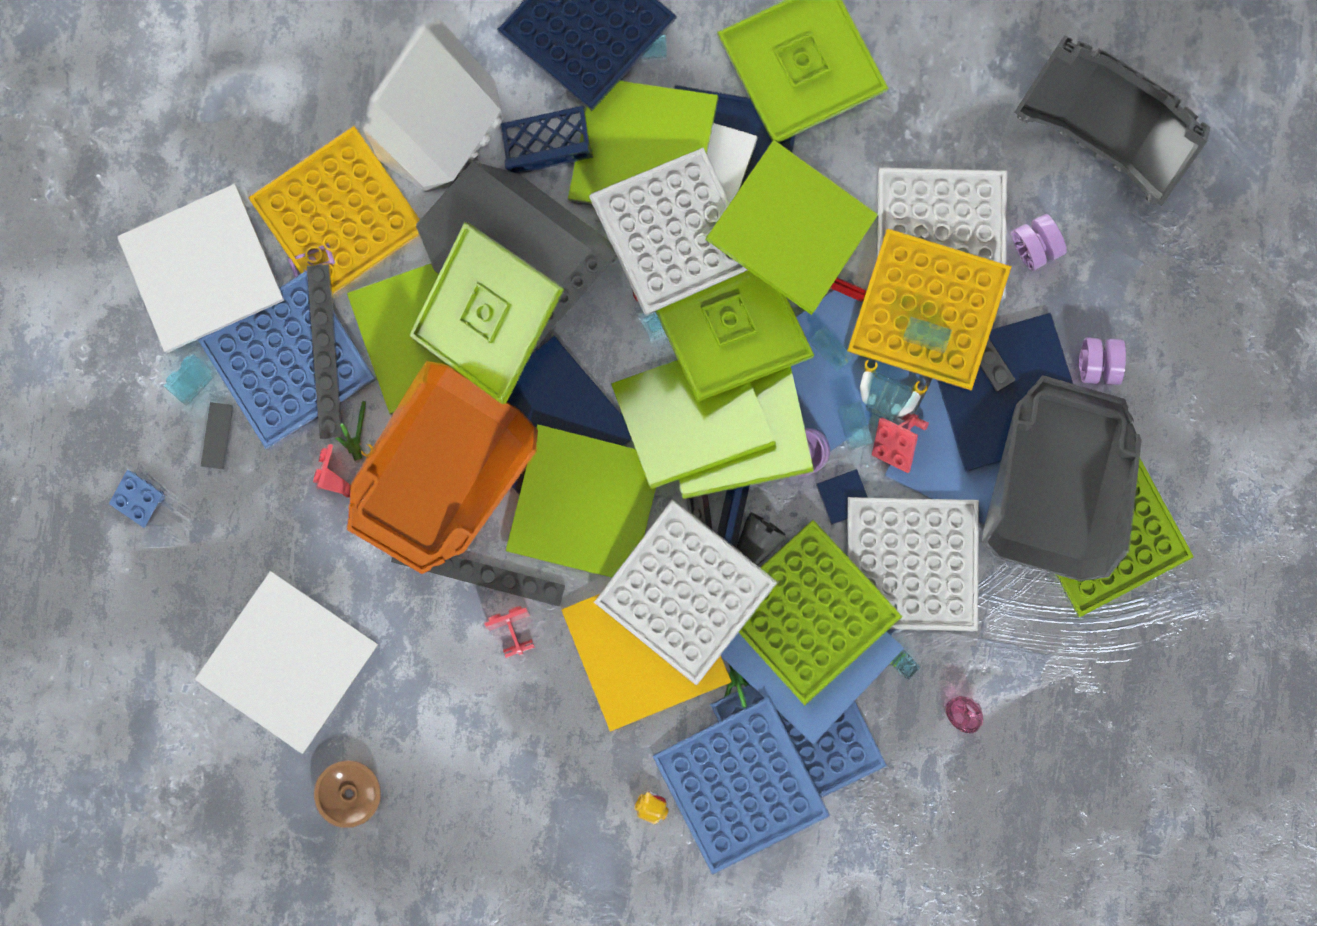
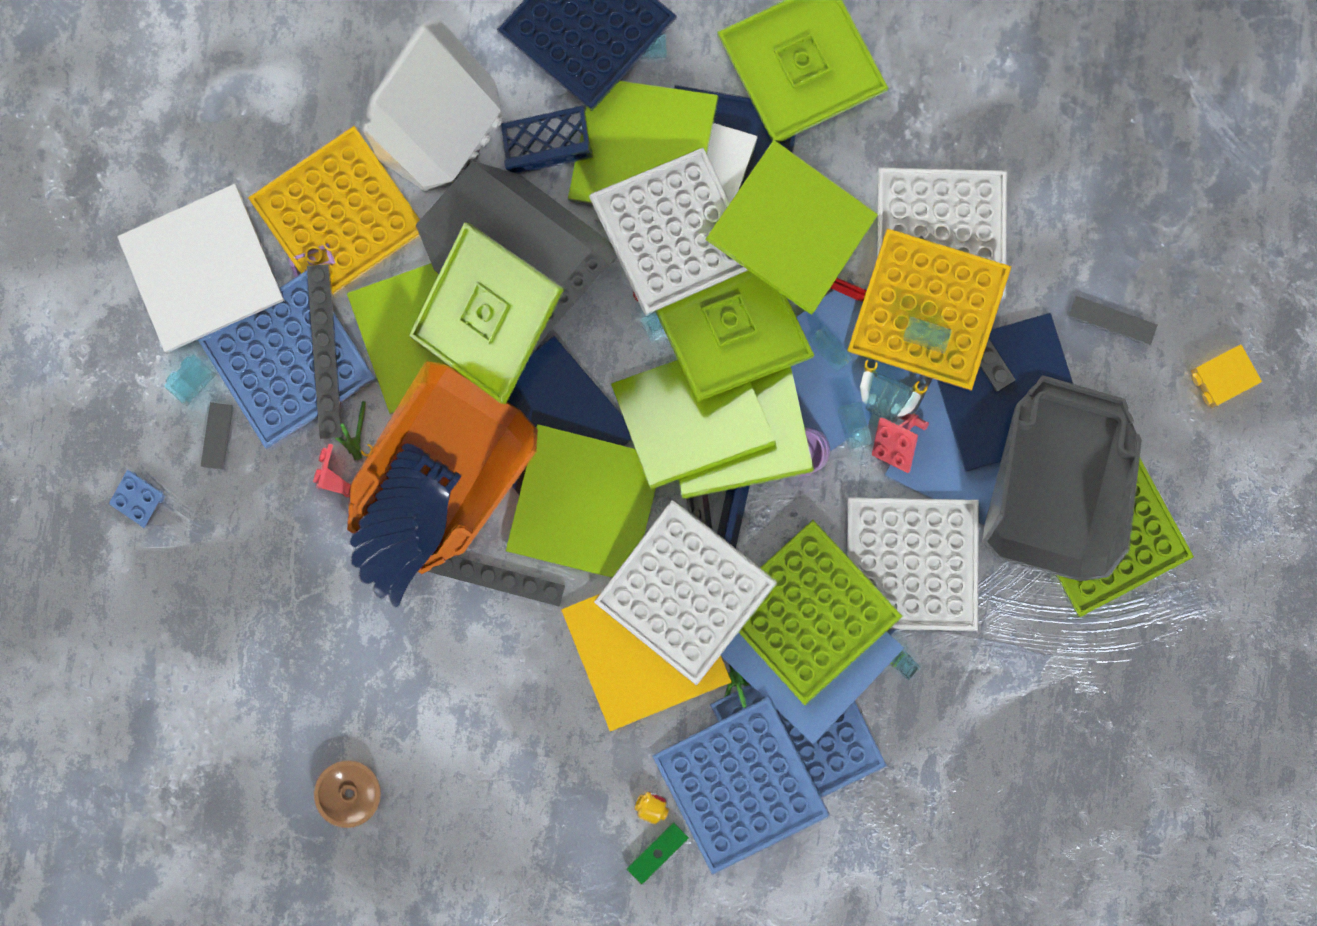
(286, 662): white tile -> none
(403, 523): none -> dark blue animal
(498, 621): coral plate -> none
(647, 863): none -> green tile
(759, 538): dark grey cone -> none
(836, 491): dark blue tile -> none
(962, 717): clear pink piece -> none
(1039, 242): lavender wheel -> none
(1106, 362): lavender wheel -> none
(1113, 320): none -> dark grey tile
(1116, 116): dark grey windscreen -> none
(1225, 376): none -> yellow brick

